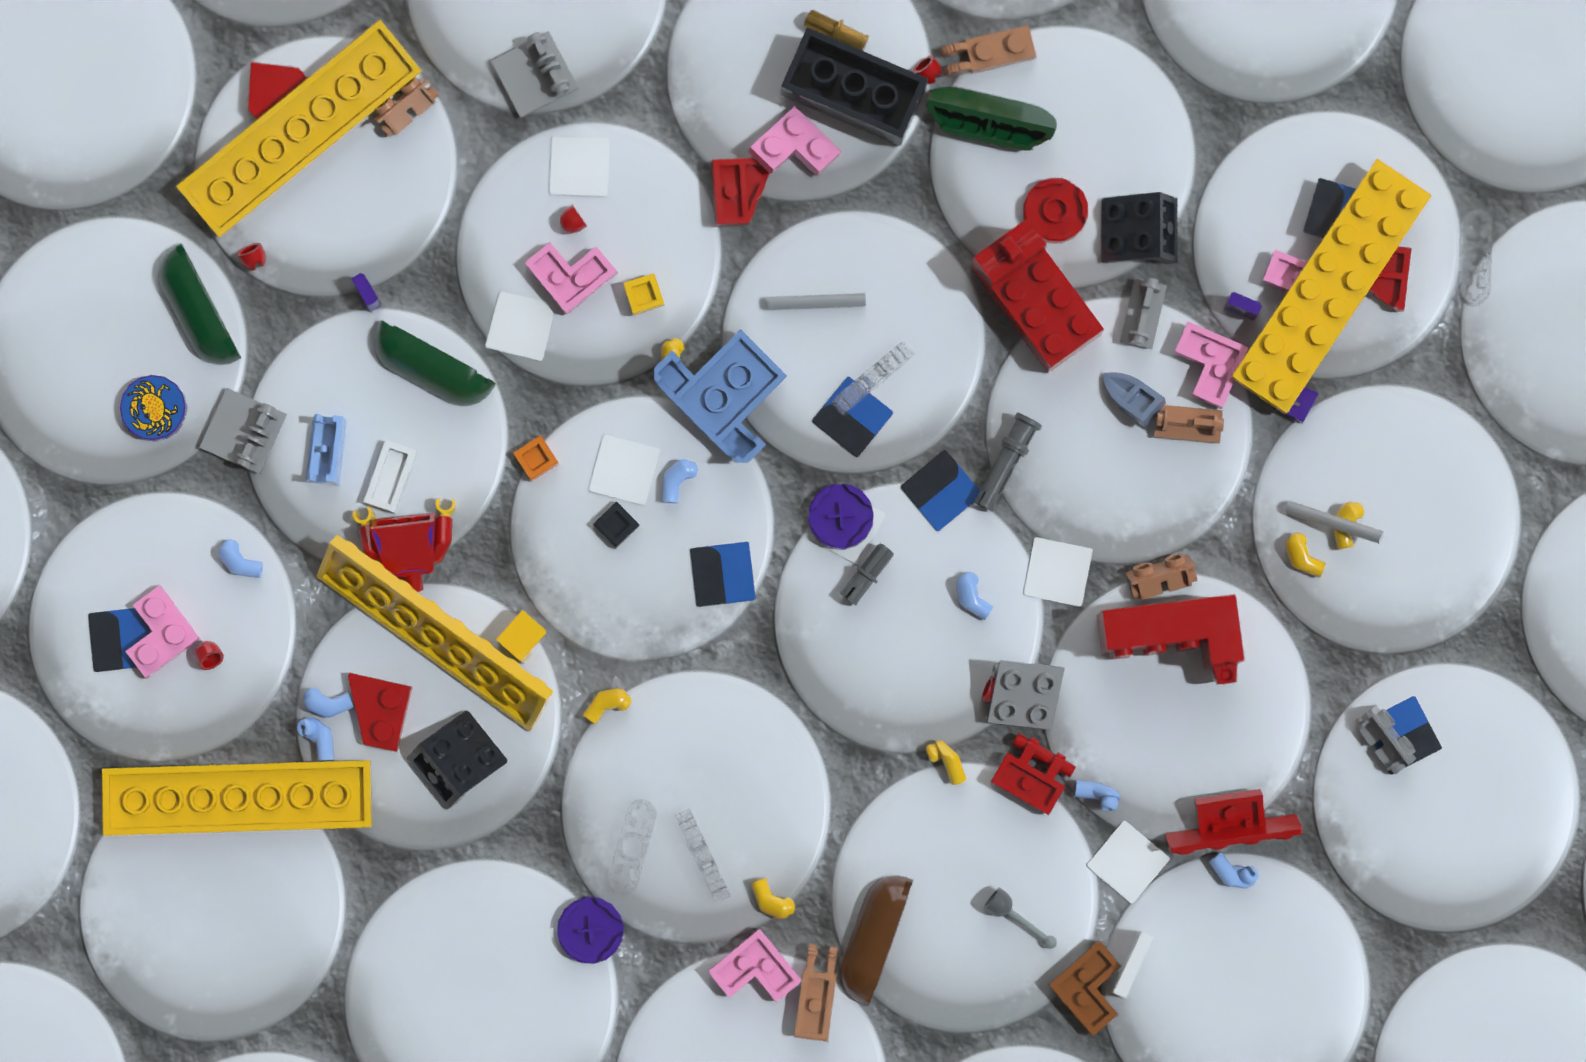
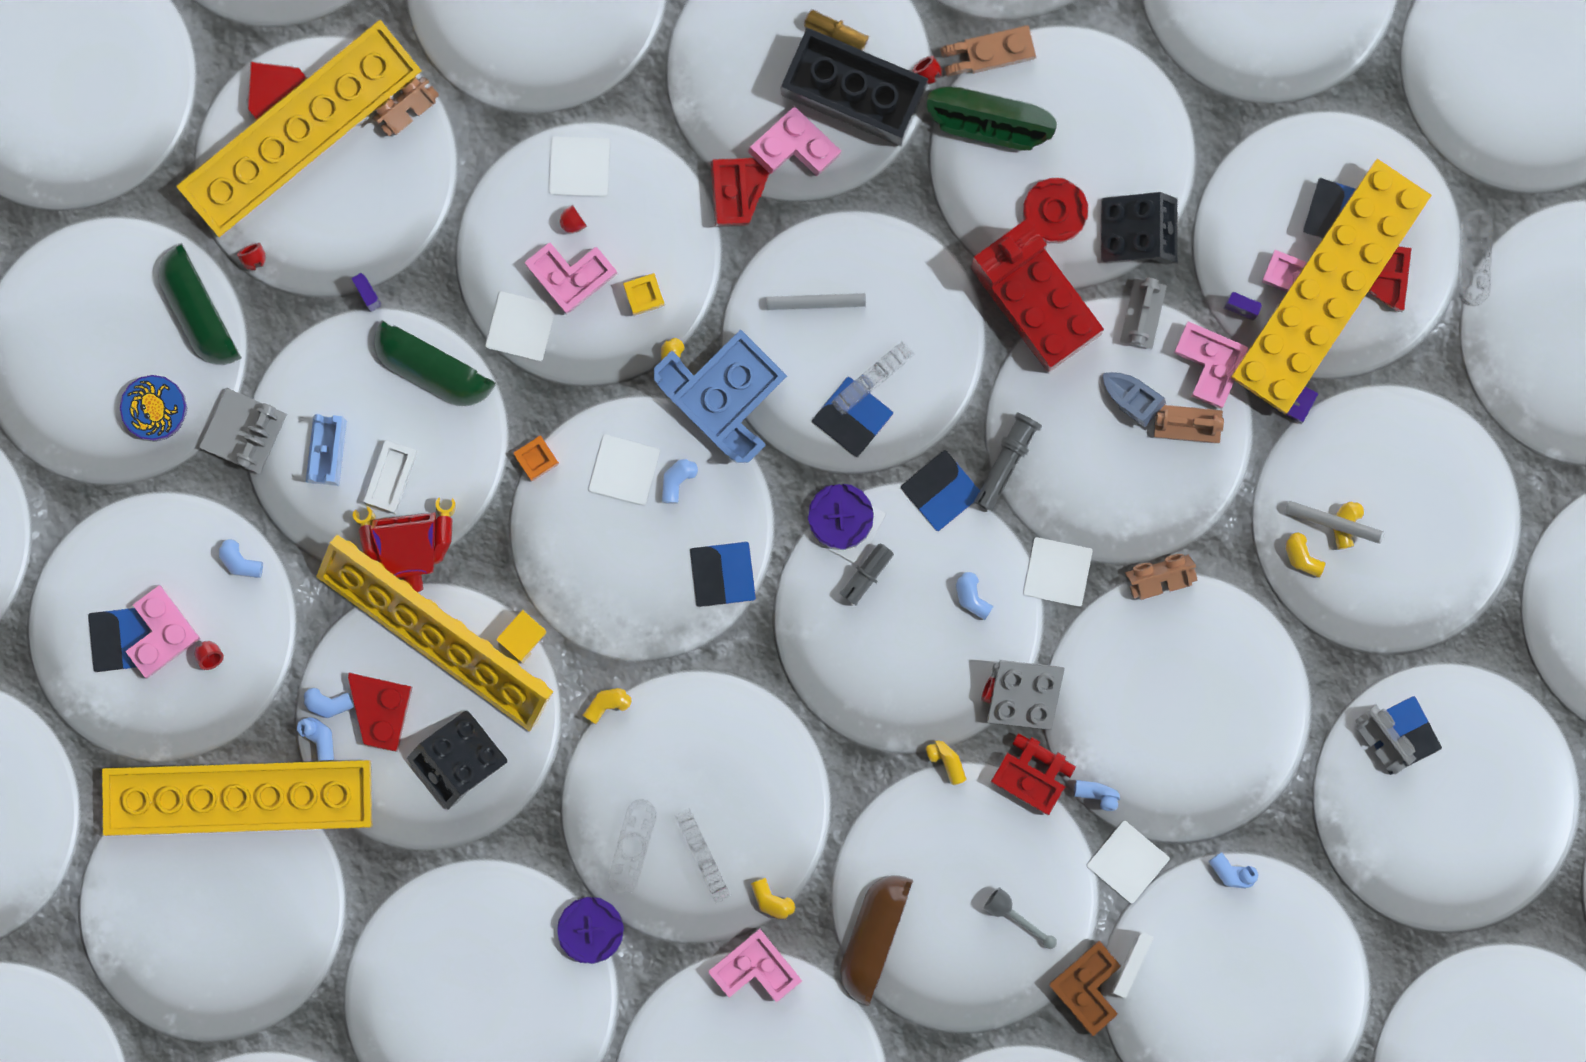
(534, 74): light grey hinge -> none
(616, 524): black tile -> none
(816, 998): nougat hinge -> none
(1183, 624): red hinge -> none
(1231, 821): red bracket -> none

